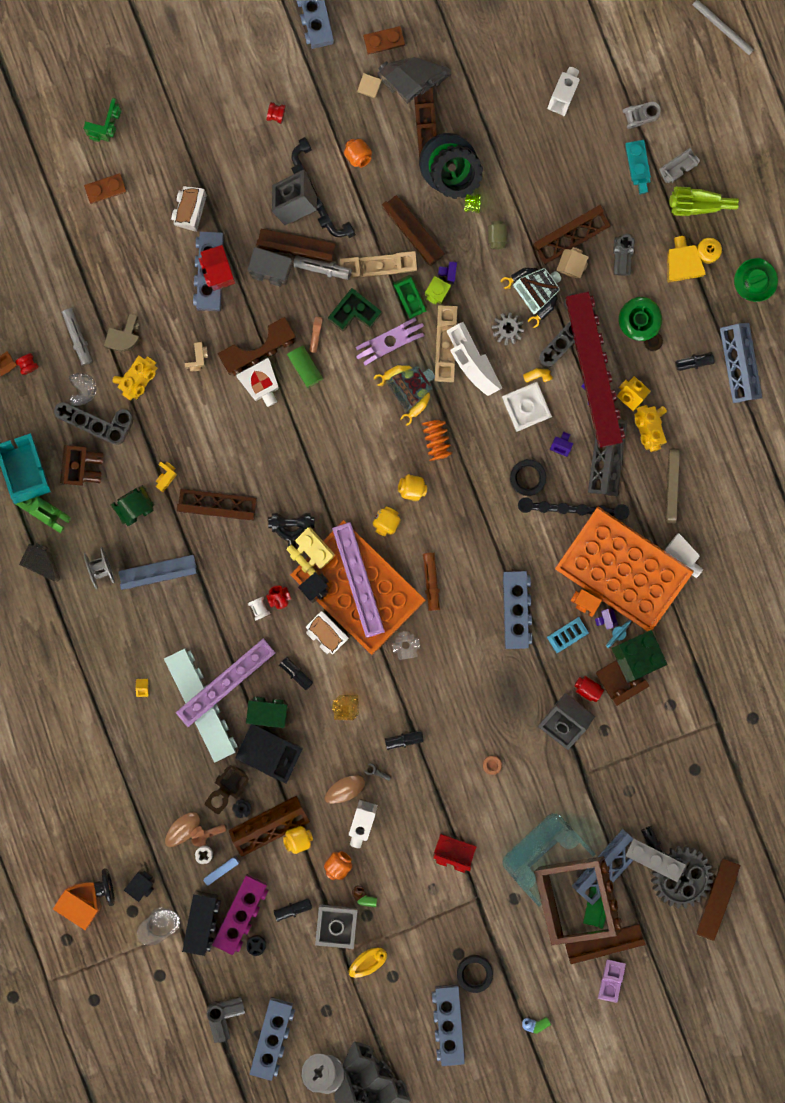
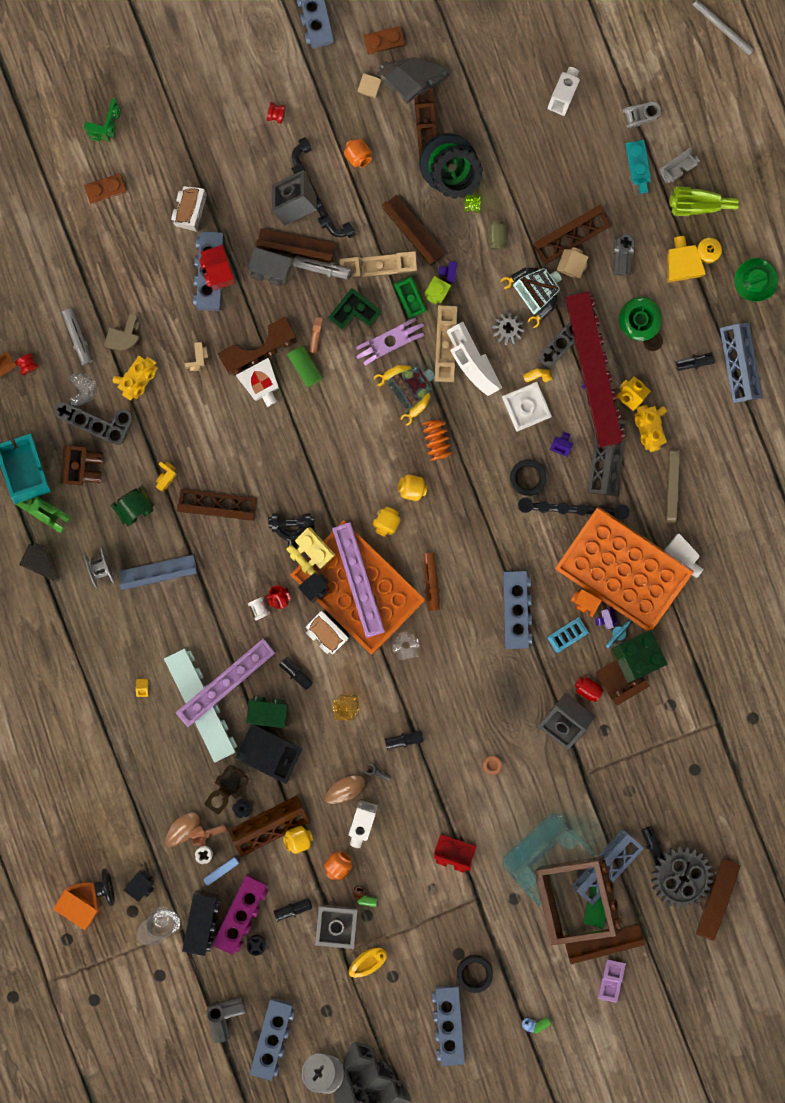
(655, 860): light grey plate -> none

